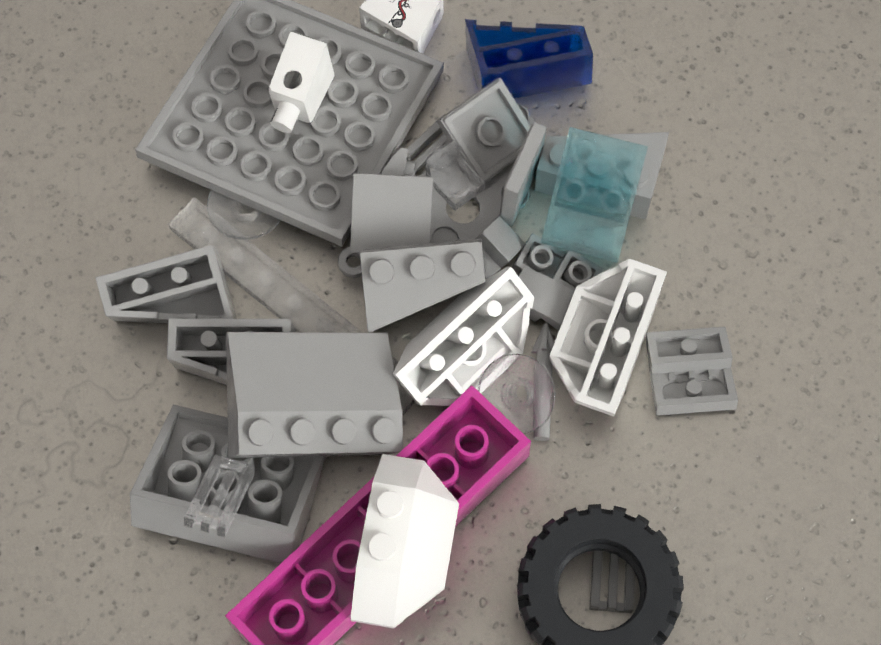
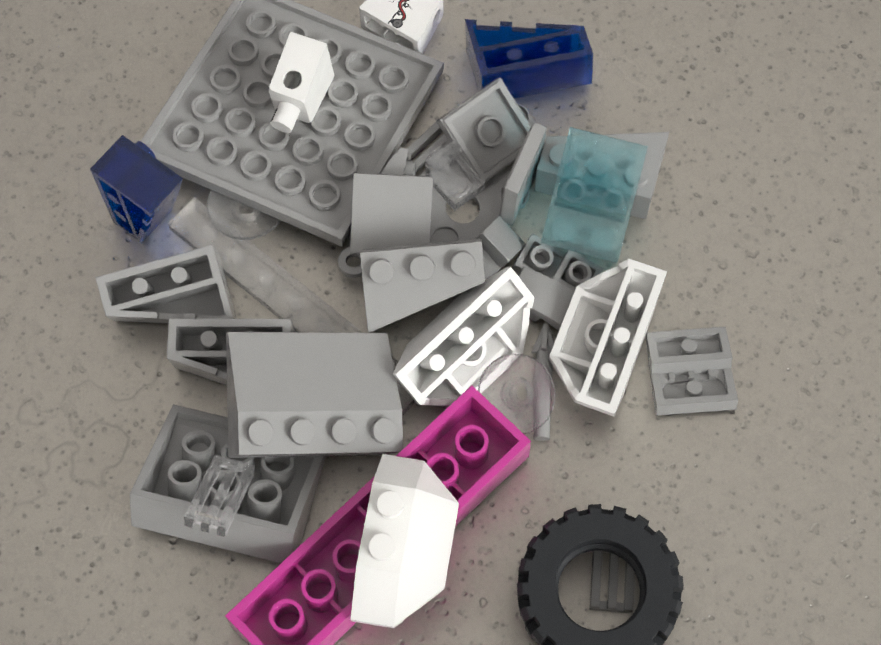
(135, 187): none -> clear blue wedge

